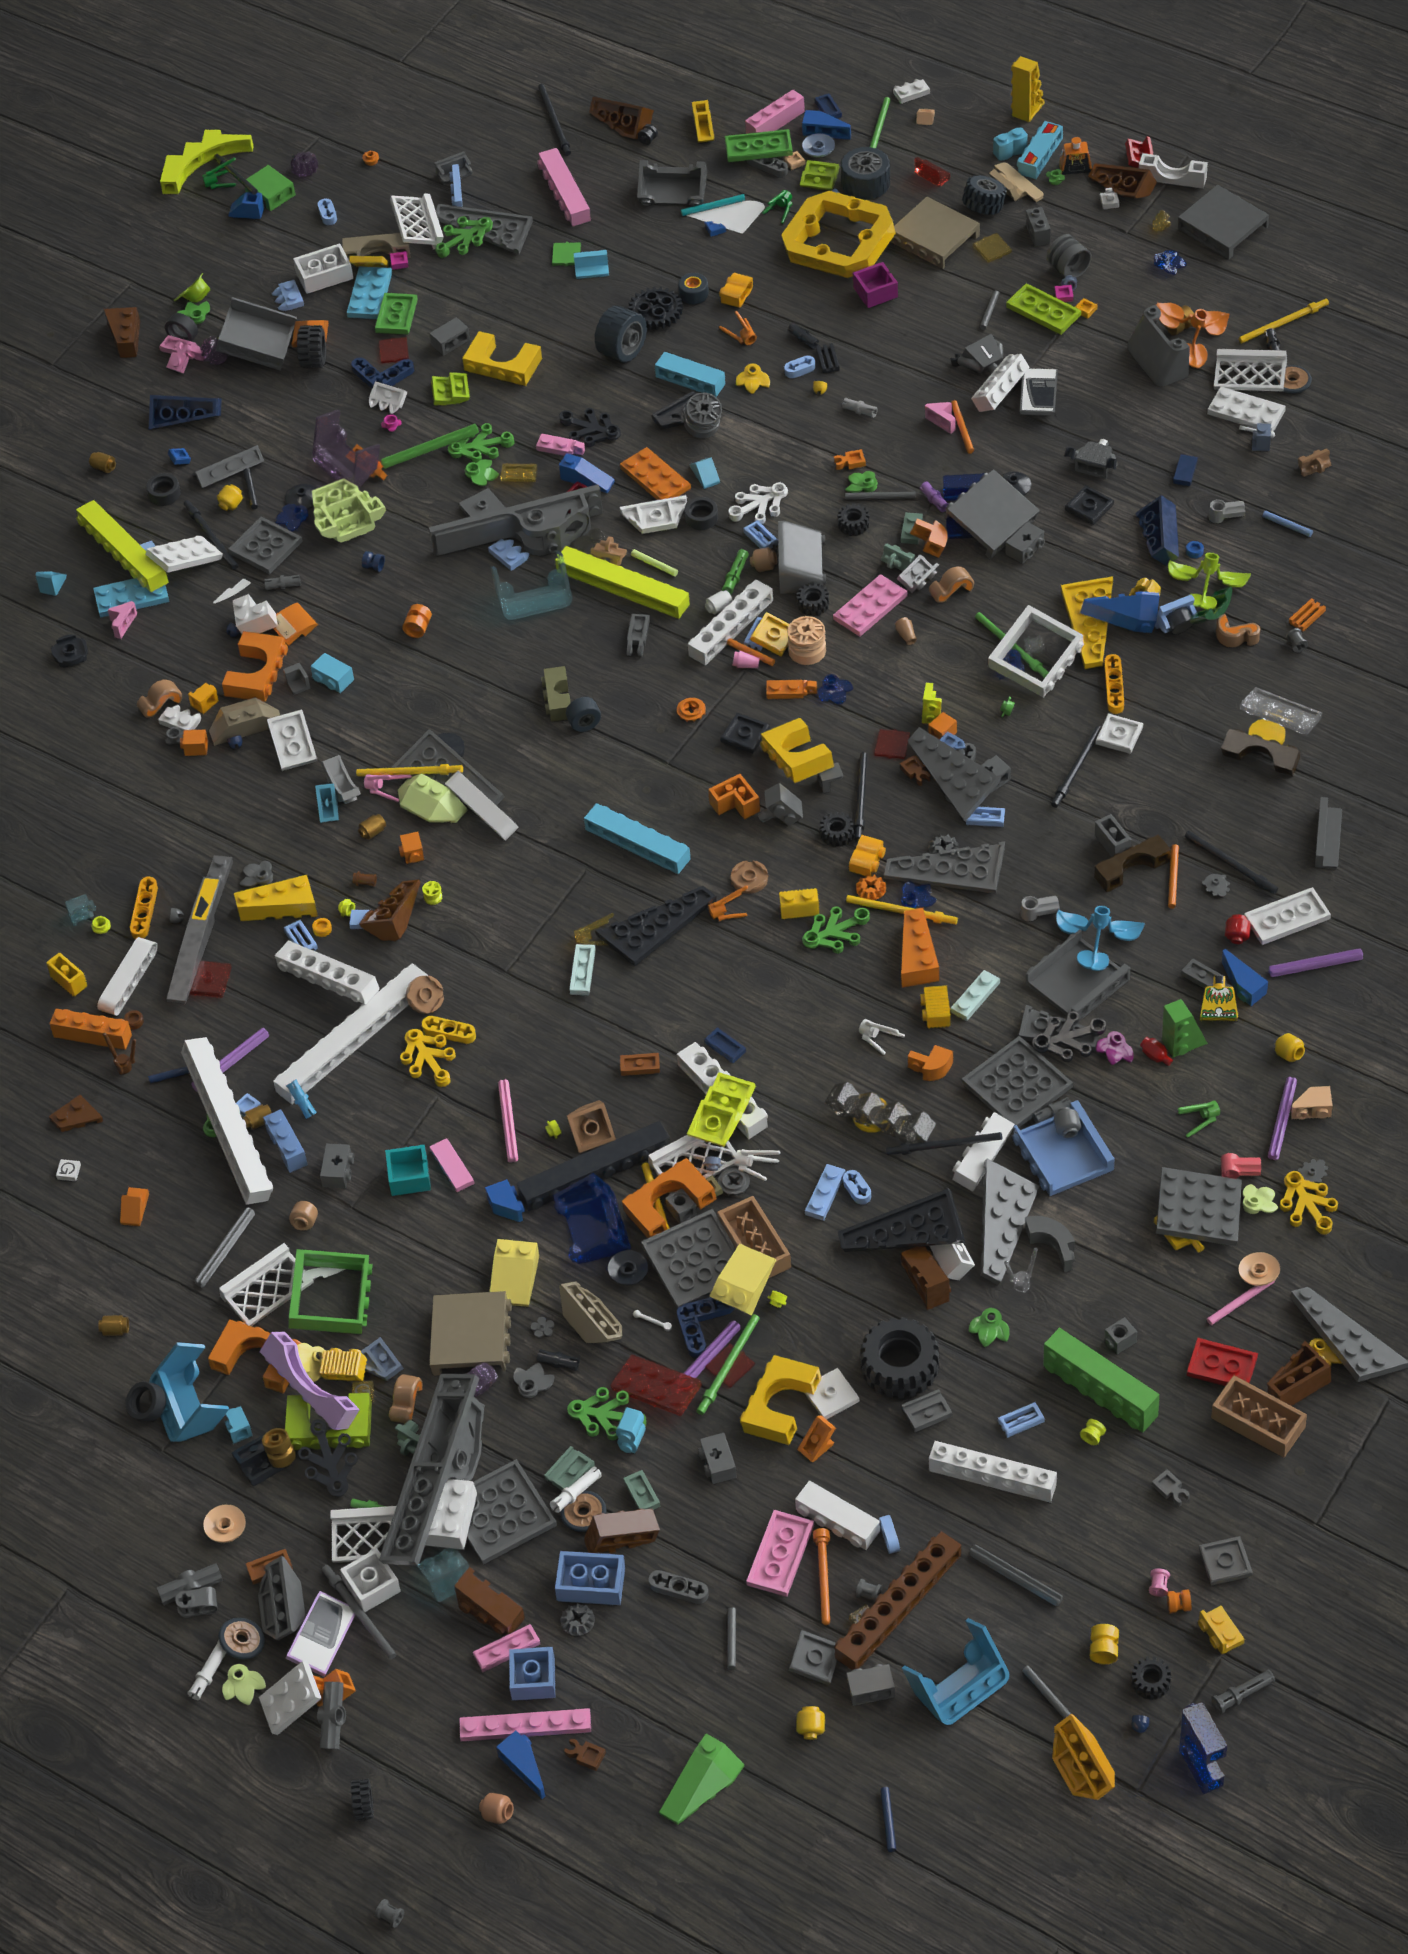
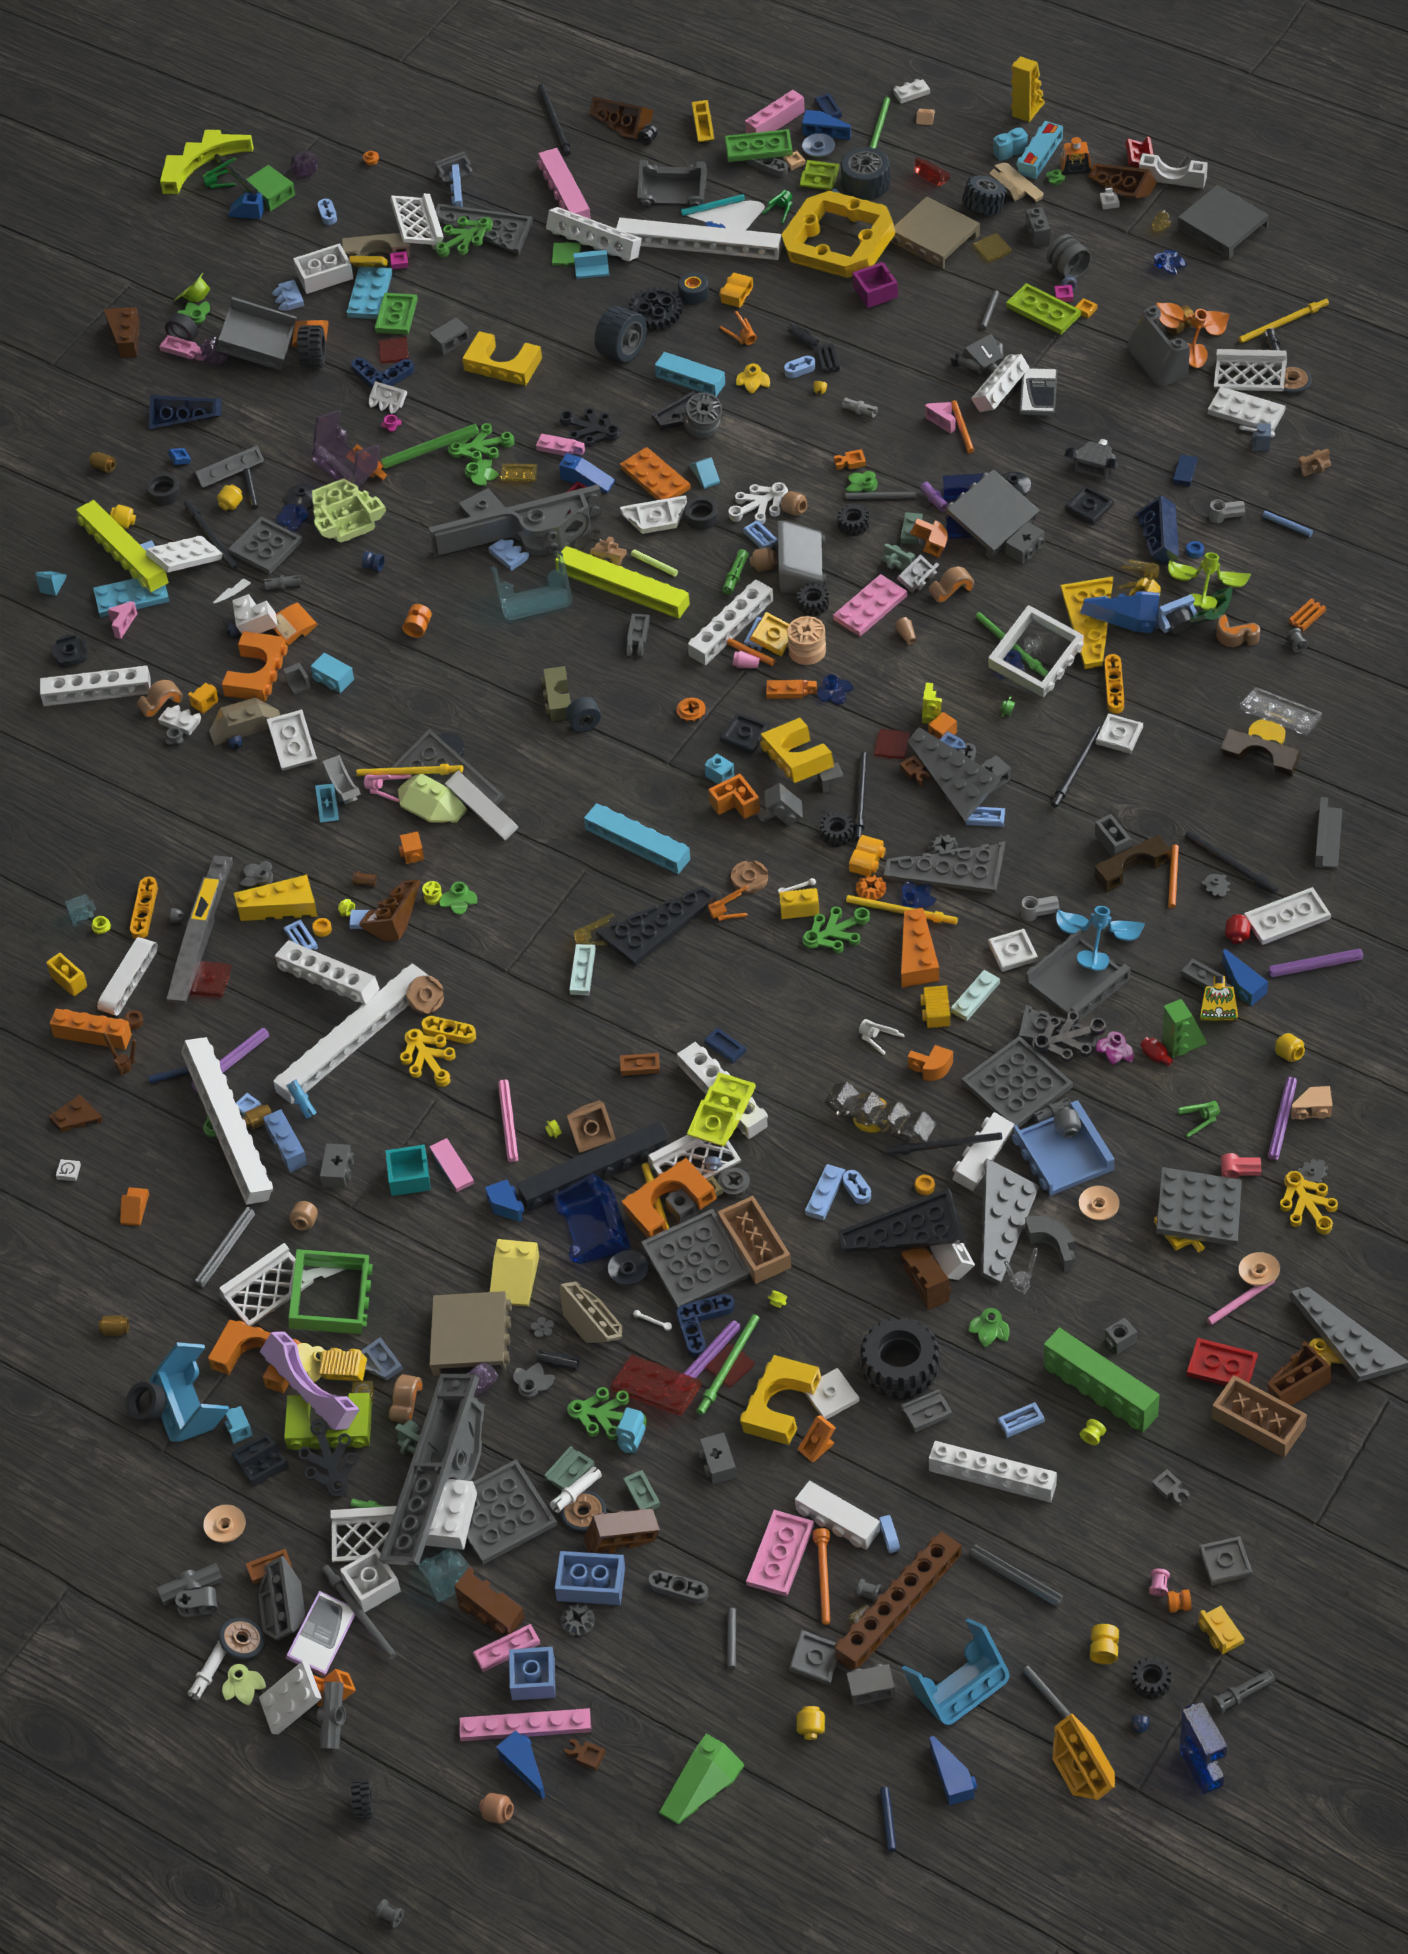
(95, 685): none -> white brick
(123, 516): none -> yellow head
(179, 360): bright pink plate -> none
(194, 742): orange brick -> none
(278, 1448): pearl gold wheel -> none
(371, 826): pearl gold brick -> none
(450, 389): lime slope -> none
(458, 898): none -> bright green plate
(630, 243): none -> white brick
(703, 238): none -> white brick
(718, 601): white brick -> none
(719, 769): none -> medium azure brick
(743, 1279): light yellow slope -> none
(745, 1158): white plant -> none
(793, 503): none -> medium nougat head
(811, 882): none -> white hinge
(924, 1184): none -> light orange tile
(952, 1773): none -> slope
(1013, 950): none -> white plate
(1102, 1197): none -> light nougat dish
(1150, 571): none -> clear yellow plant
(1258, 1199): yellowish green plate -> none

